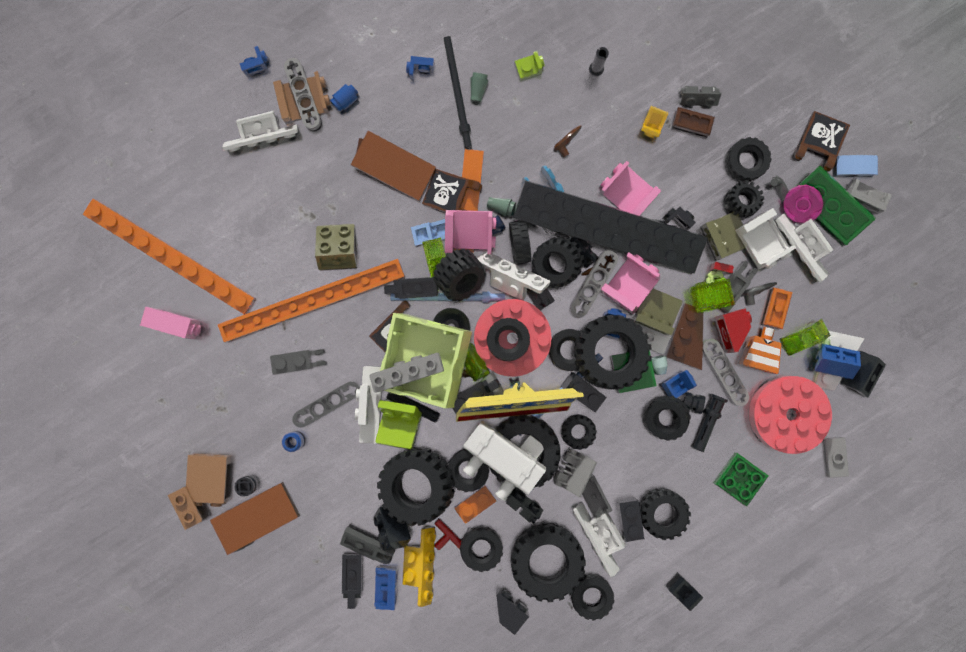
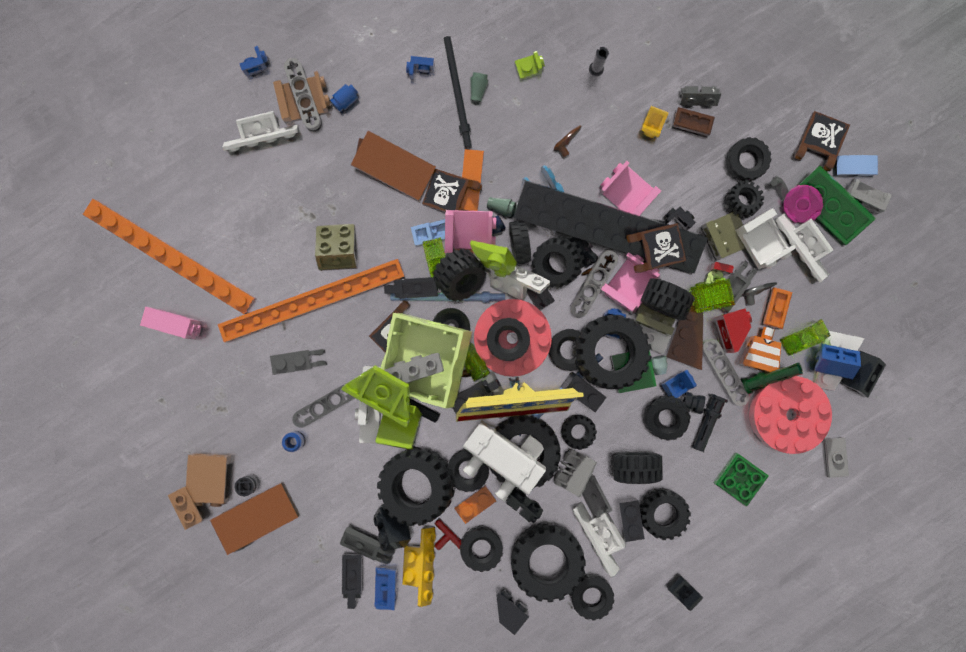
(382, 393): none -> lime wing
(494, 257): none -> lime slope
(638, 467): none -> black tyre
(661, 247): none -> flag
(667, 299): none -> black tyre
(762, 379): none -> dark green pin

